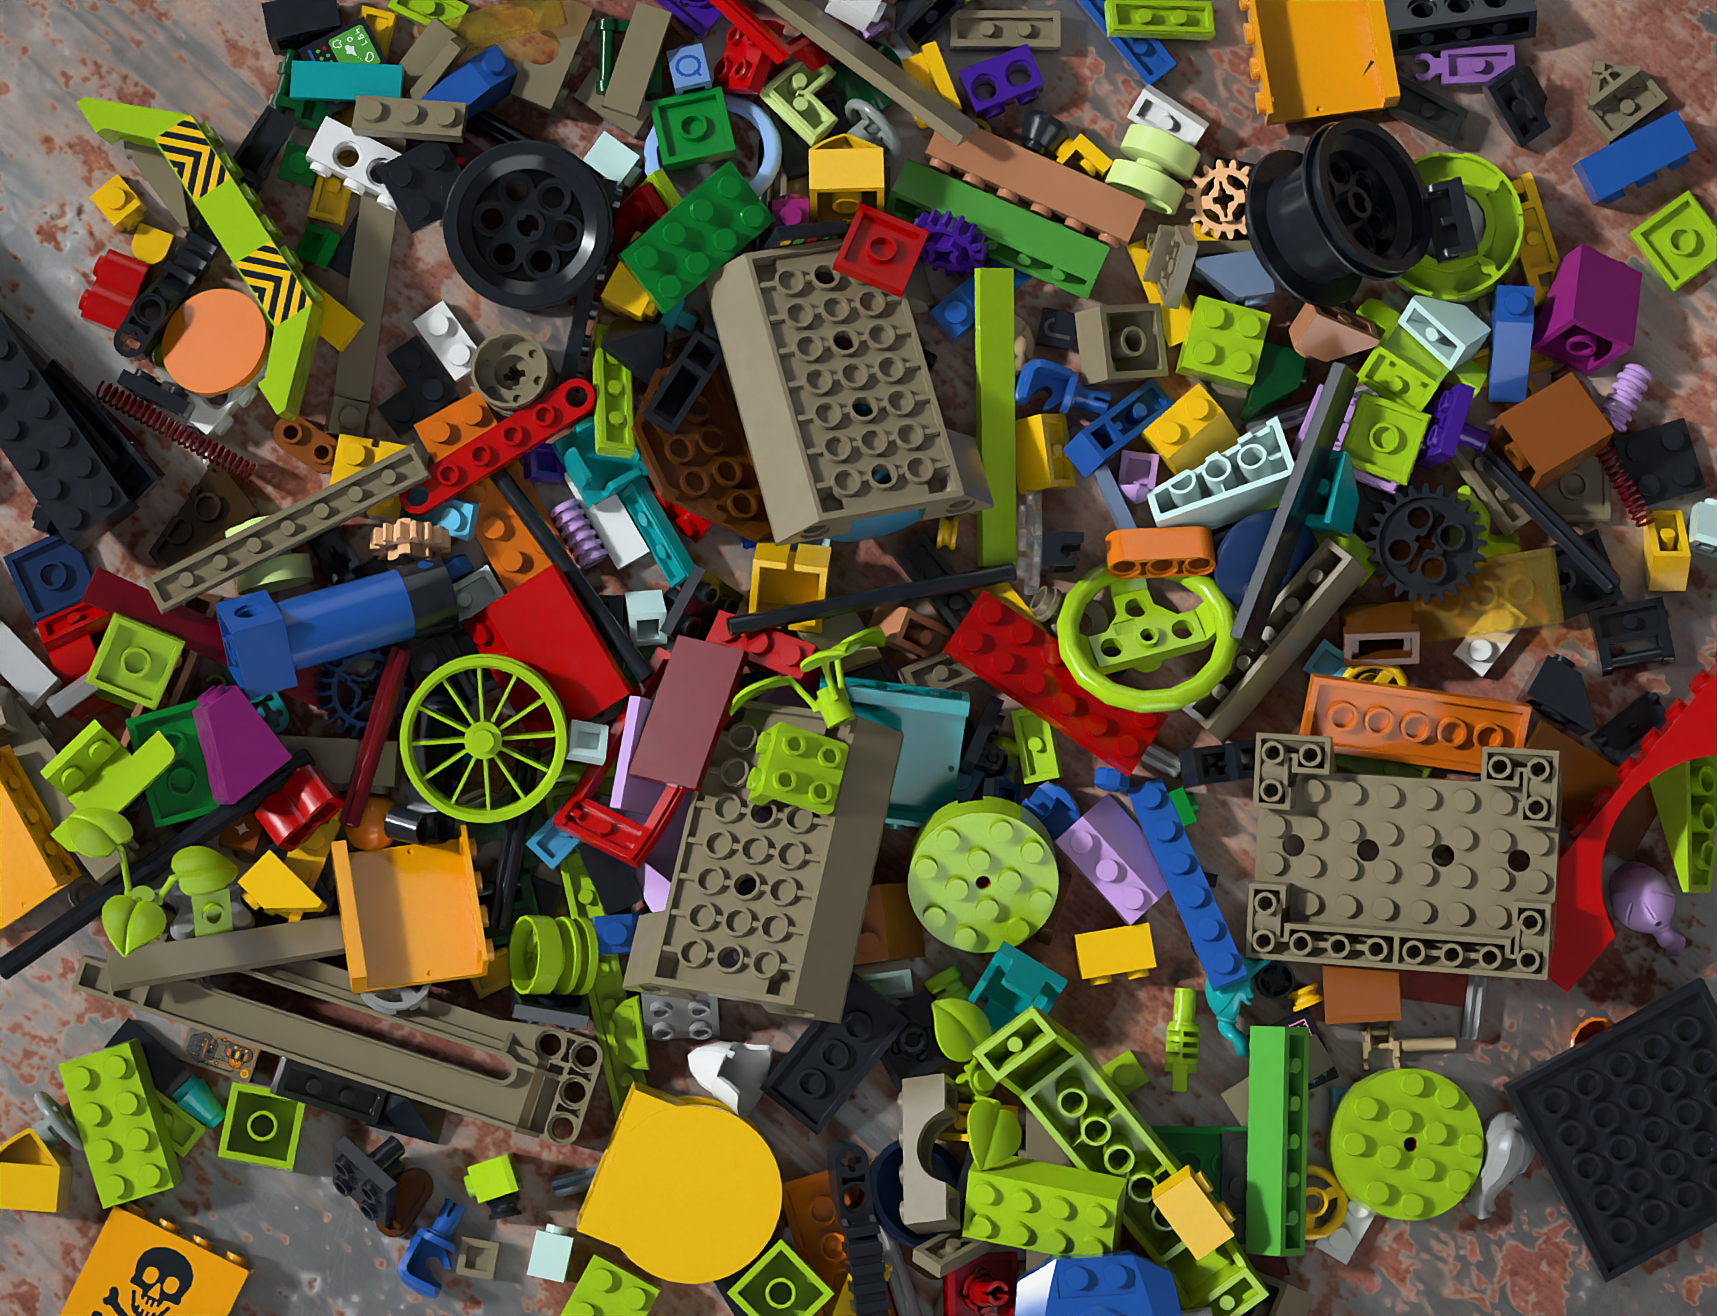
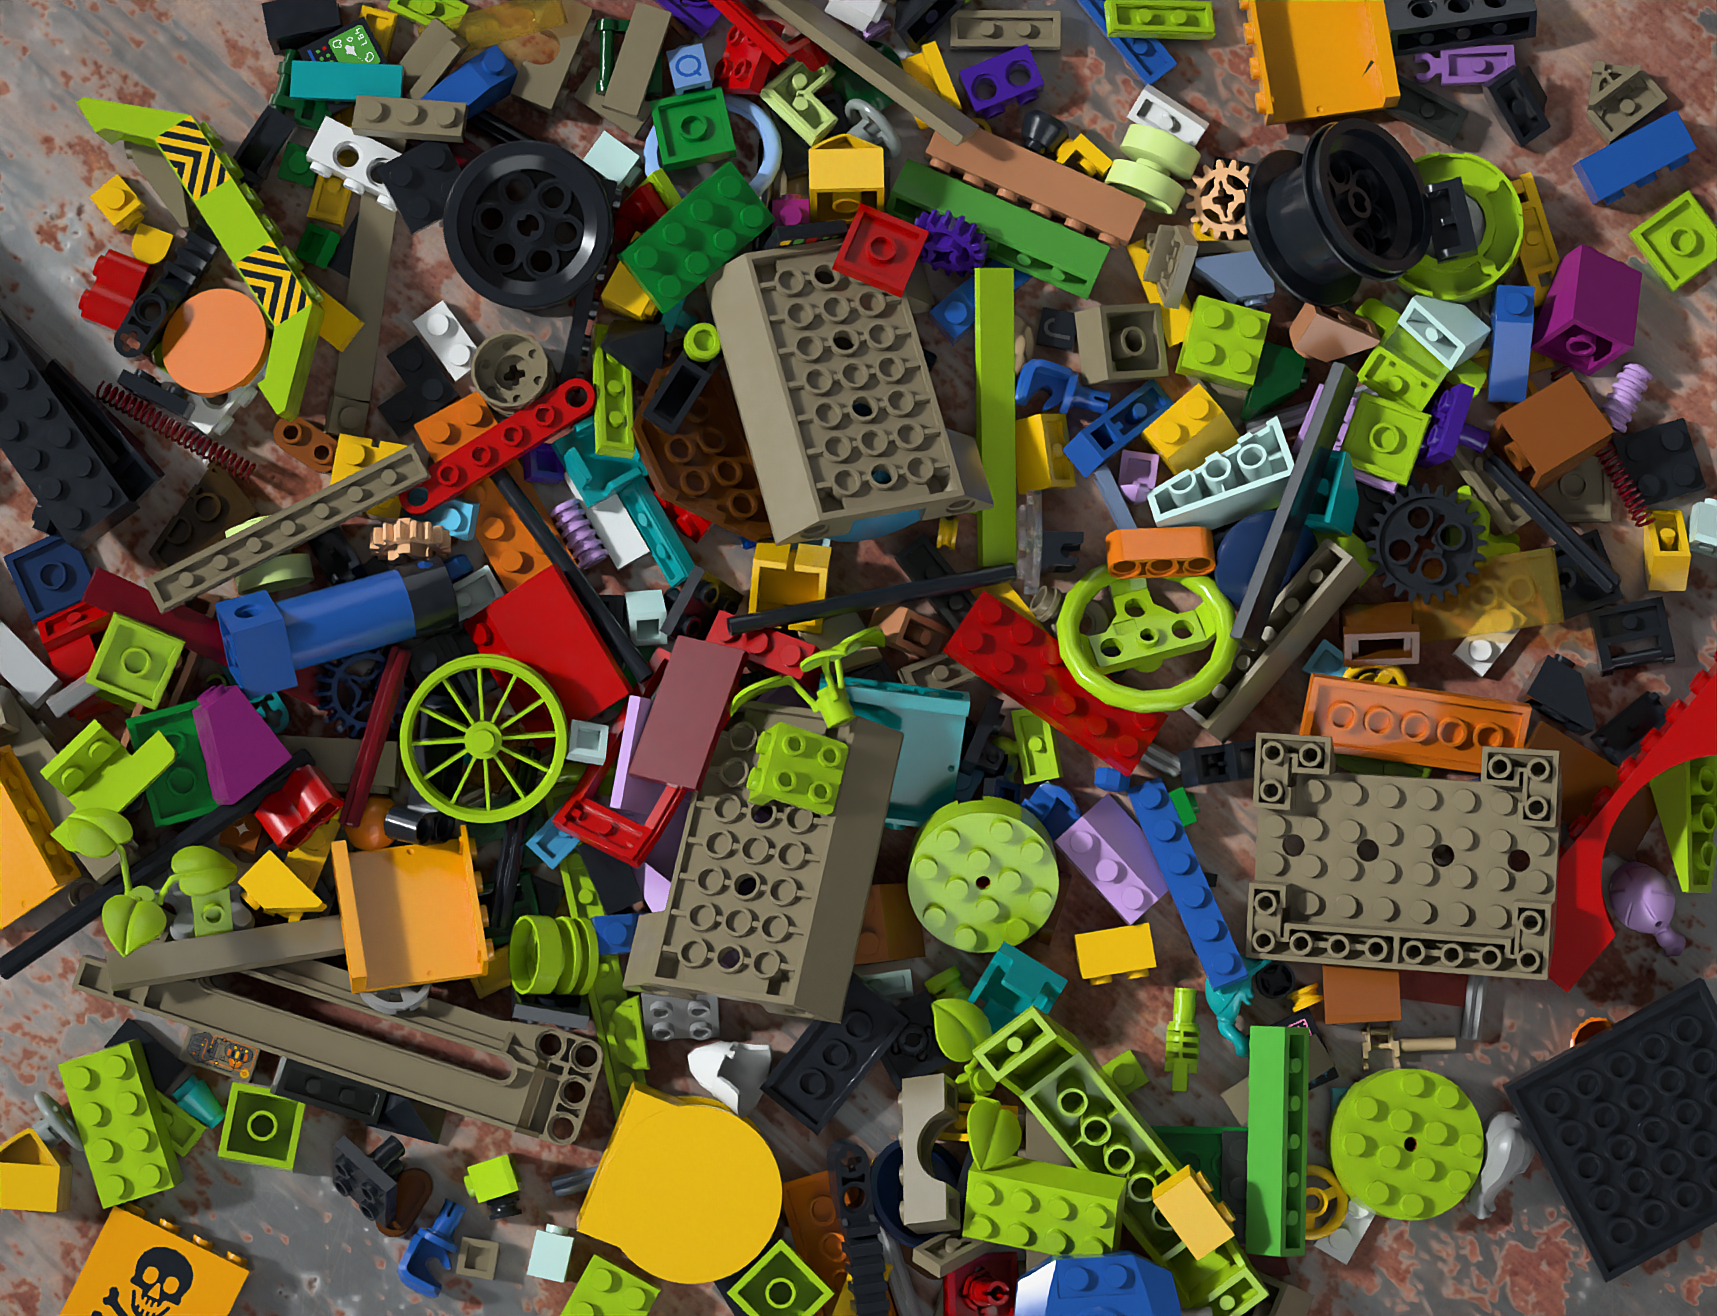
(702, 342): none -> lime tile

